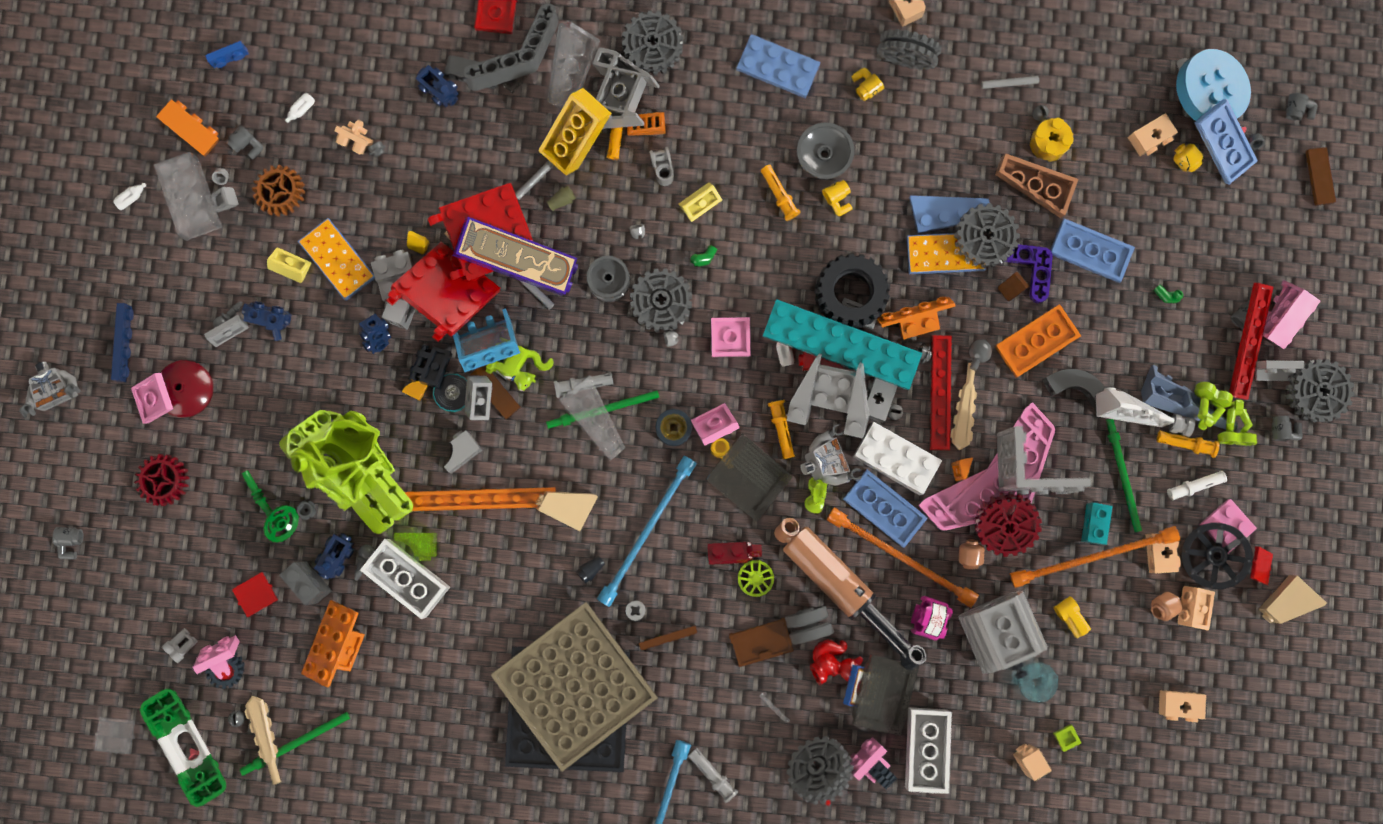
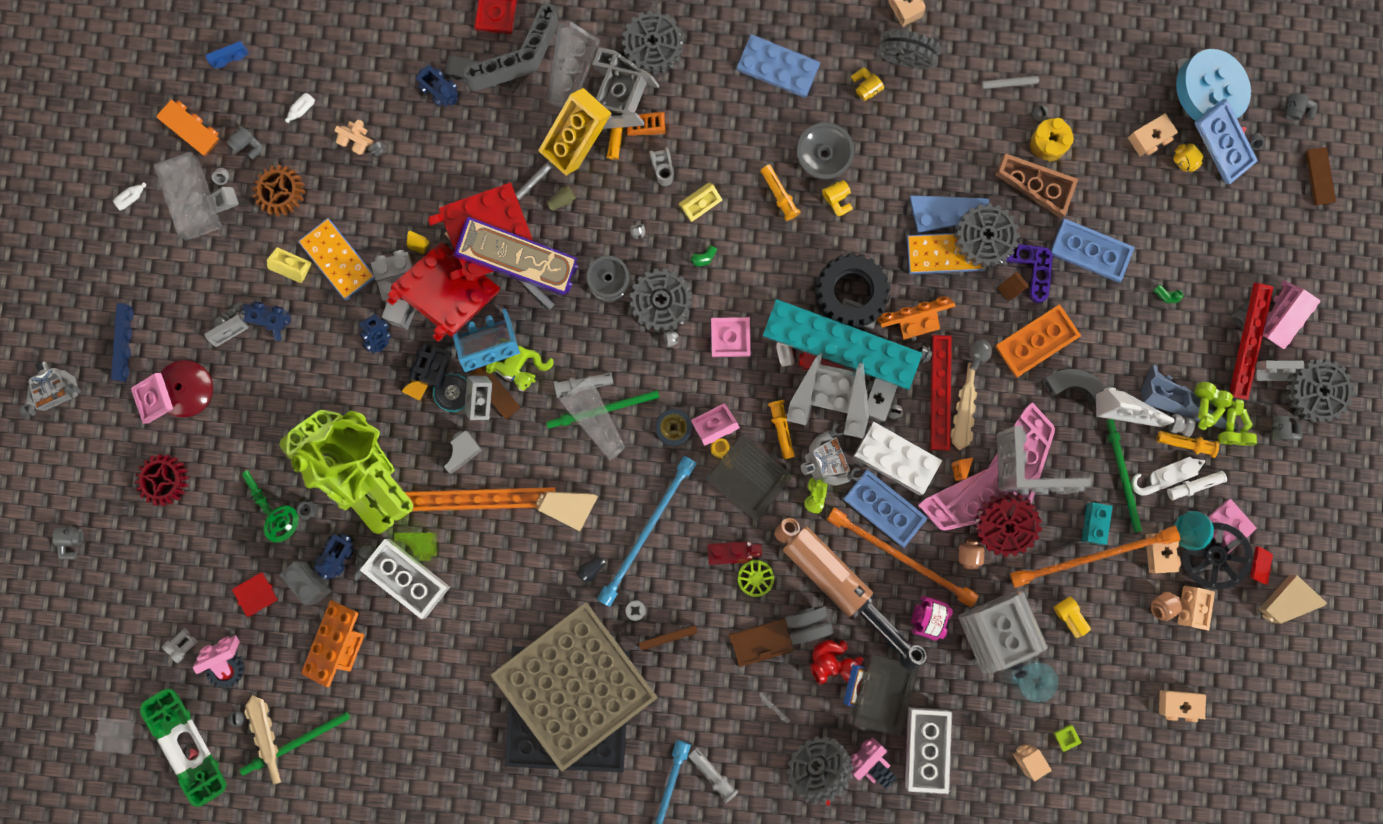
(1169, 475): none -> white plate
(1194, 530): none -> teal tile

